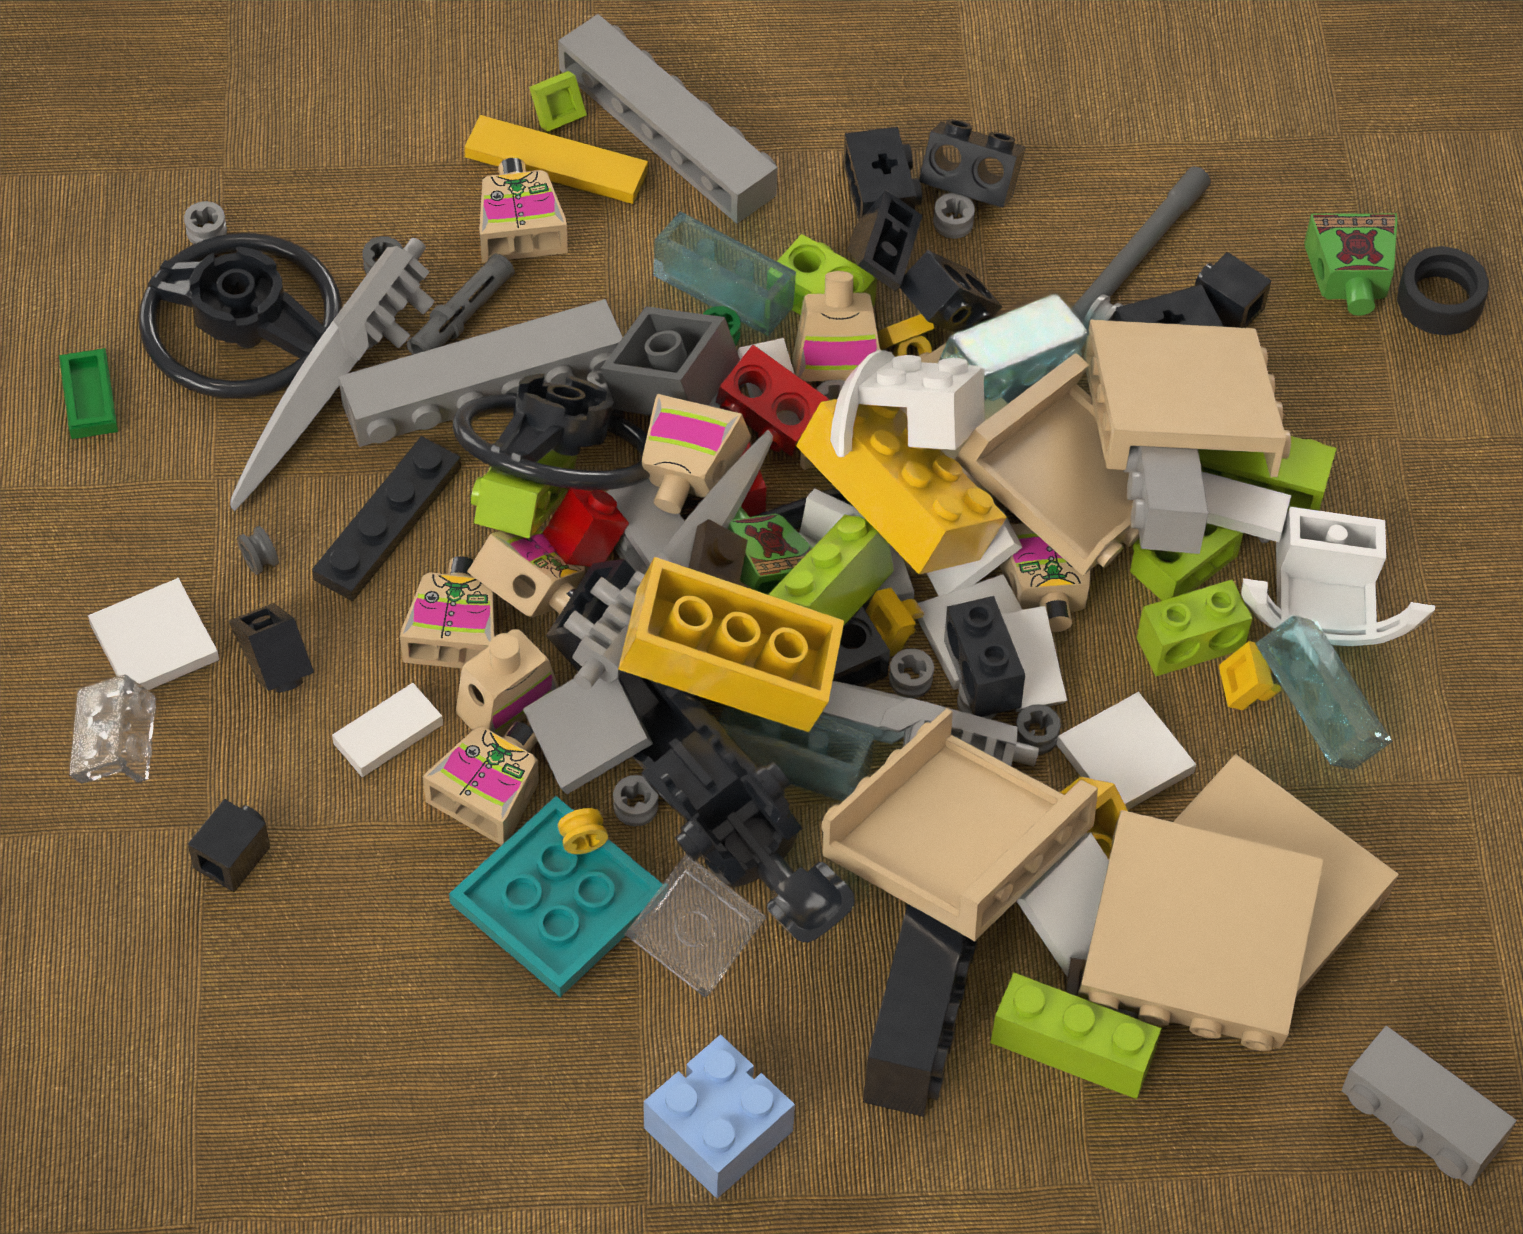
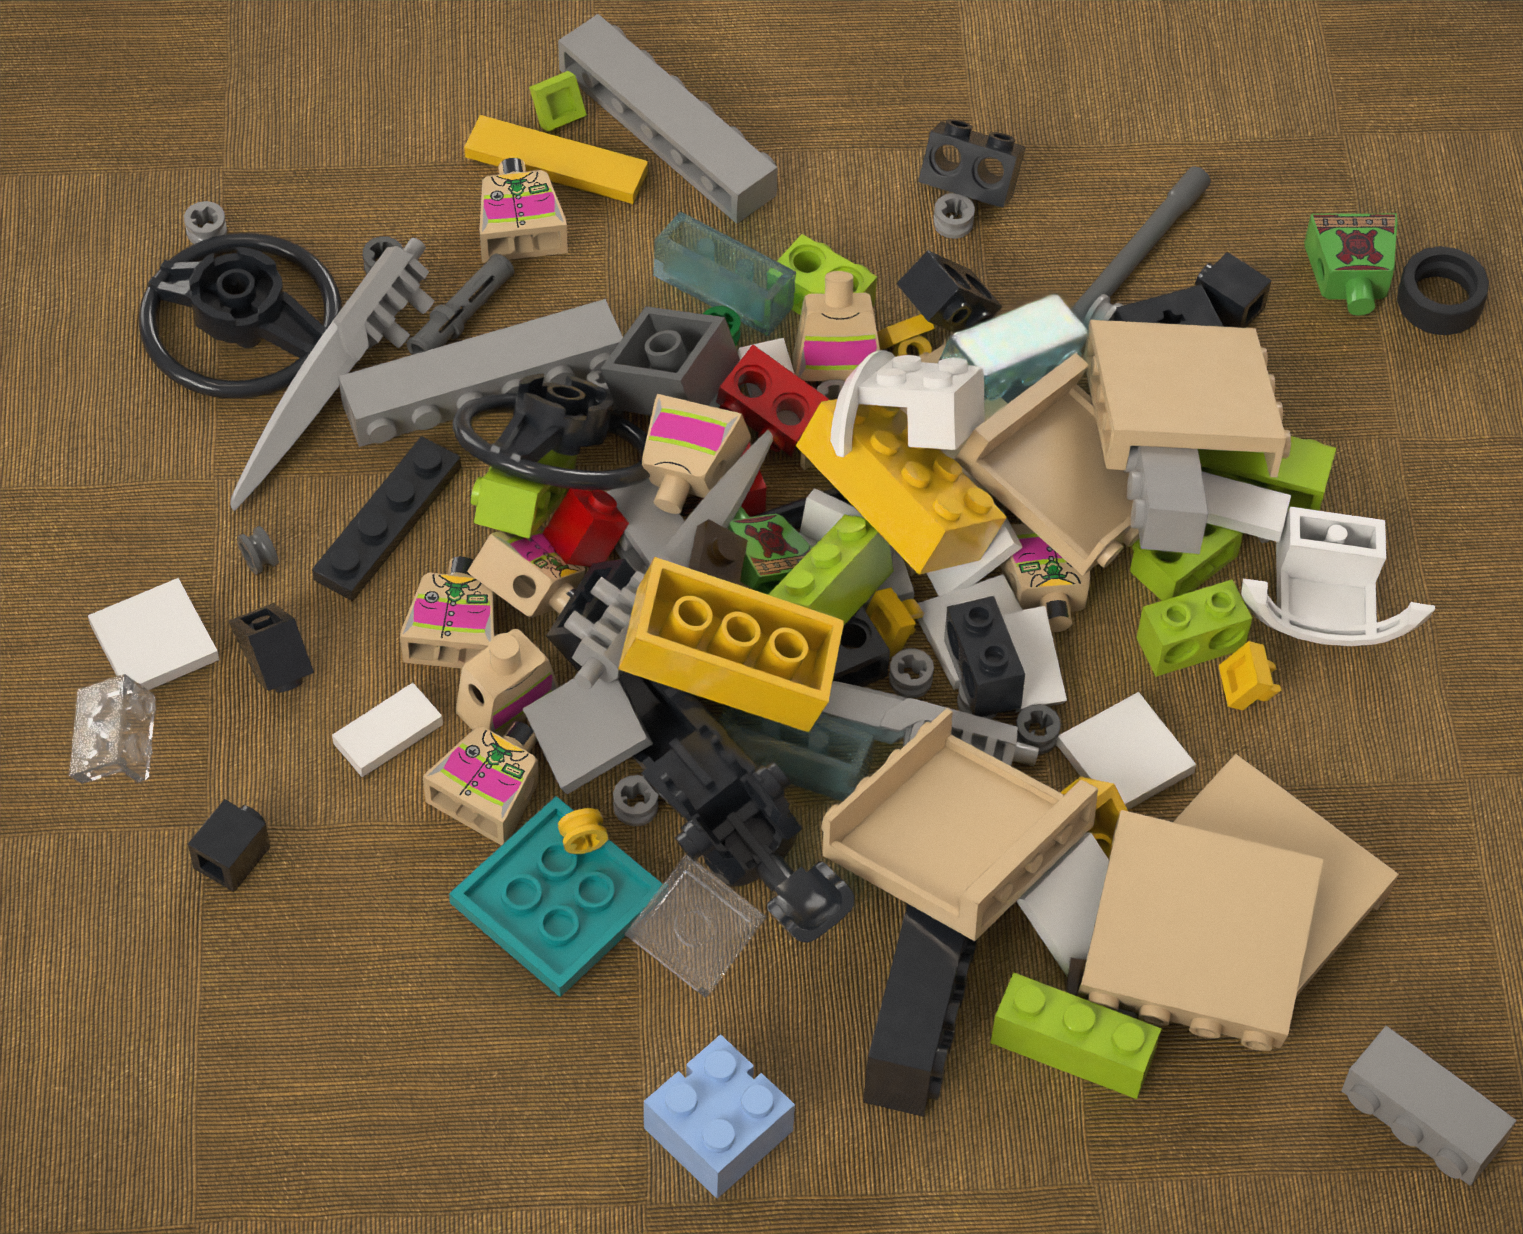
(88, 393): green tile -> none
(879, 163): black brick -> none
(885, 239): black slope -> none
(1323, 692): clear light blue brick -> none

